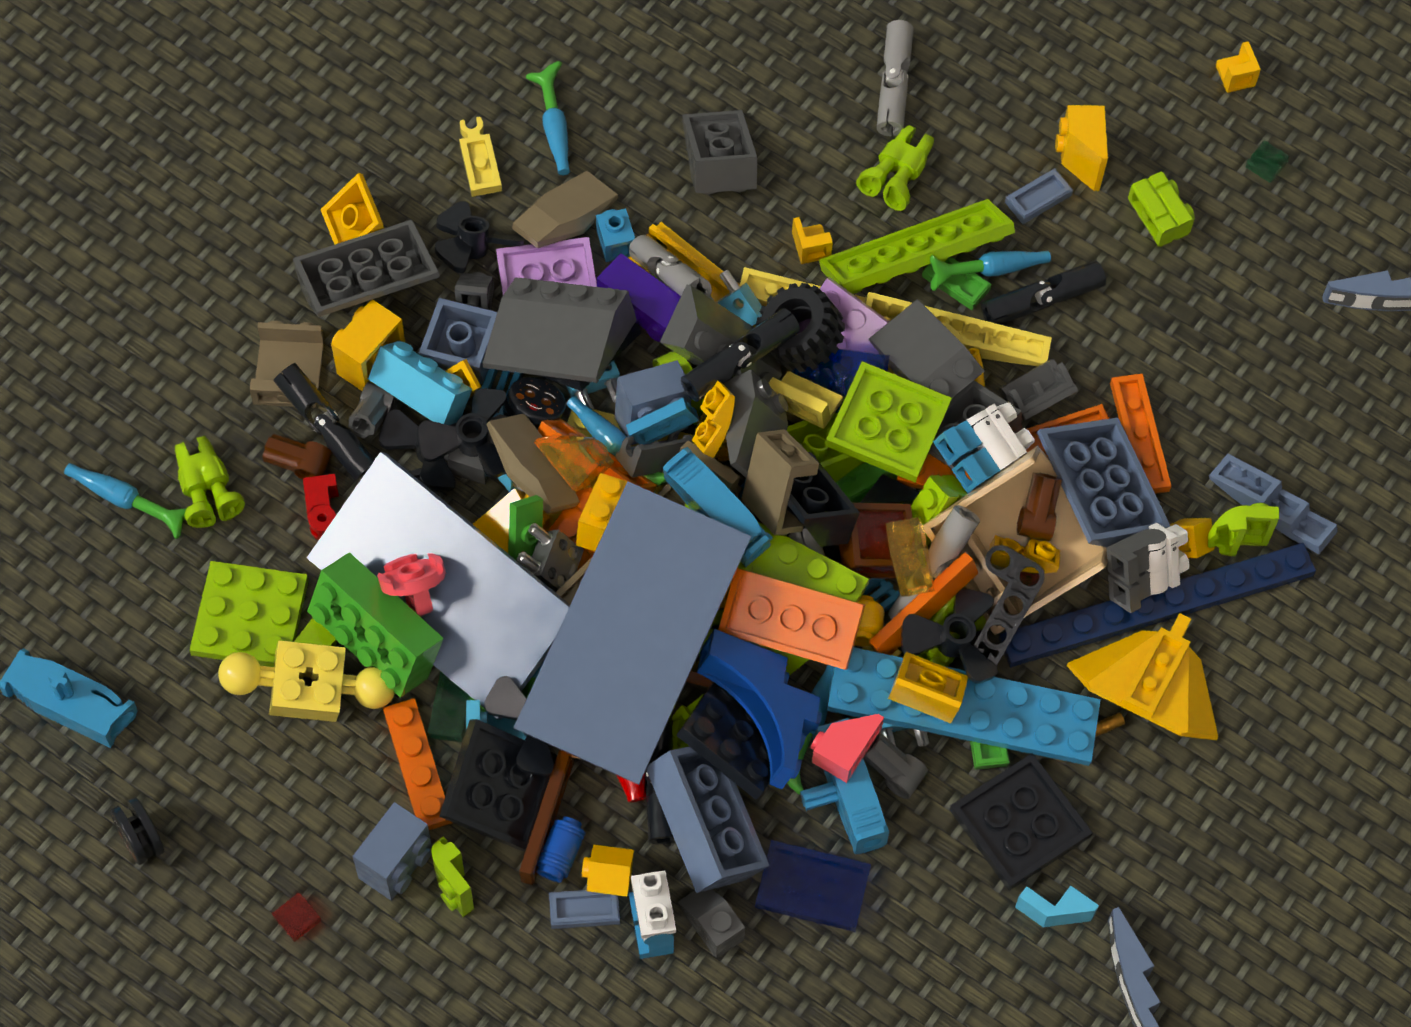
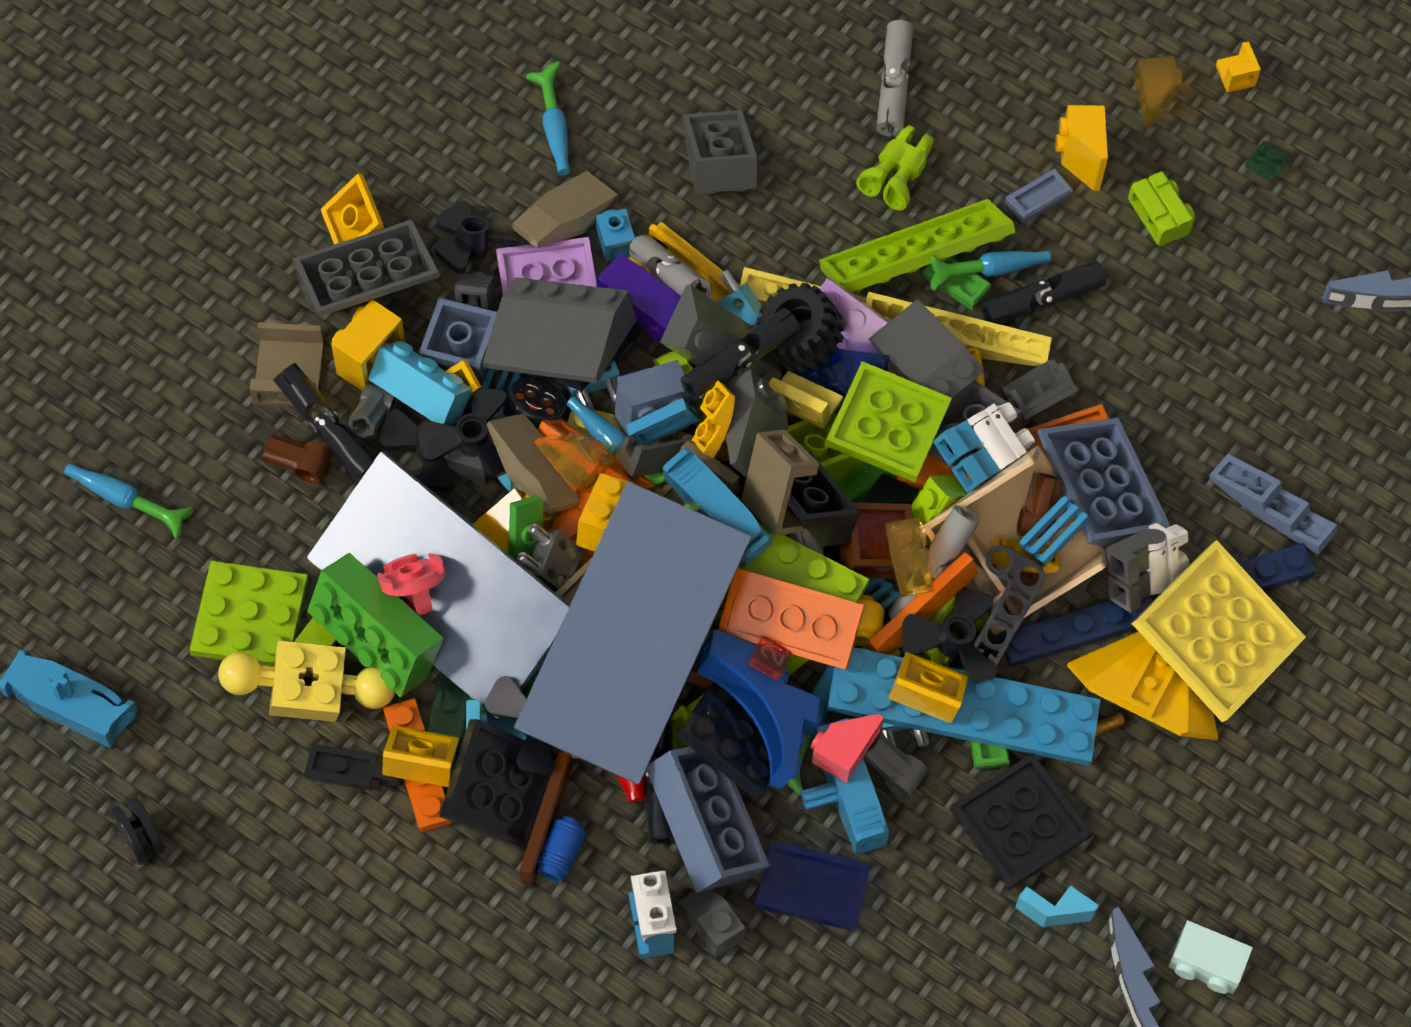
(203, 473): lime piece -> none
(296, 917): clear red tile -> none
(318, 505): red leg -> none
(347, 768): none -> black hinge
(393, 852): sand blue brick -> none
(419, 756): none -> yellow slope
(449, 874): lime slope -> none
(479, 160): light yellow plate -> none
(583, 909): sand blue tile -> none
(608, 870): yellow brick -> none
(769, 657): none -> clear red tile
(811, 241): yellow panel -> none
(1062, 540): none -> dark azure tile
(1140, 427): orange plate -> none
(1156, 86): none -> clear yellow slope
(1197, 536): yellow panel -> none
(1209, 958): none -> light aqua brick
(1218, 631): none -> light yellow plate
(1243, 526): lime slope -> none

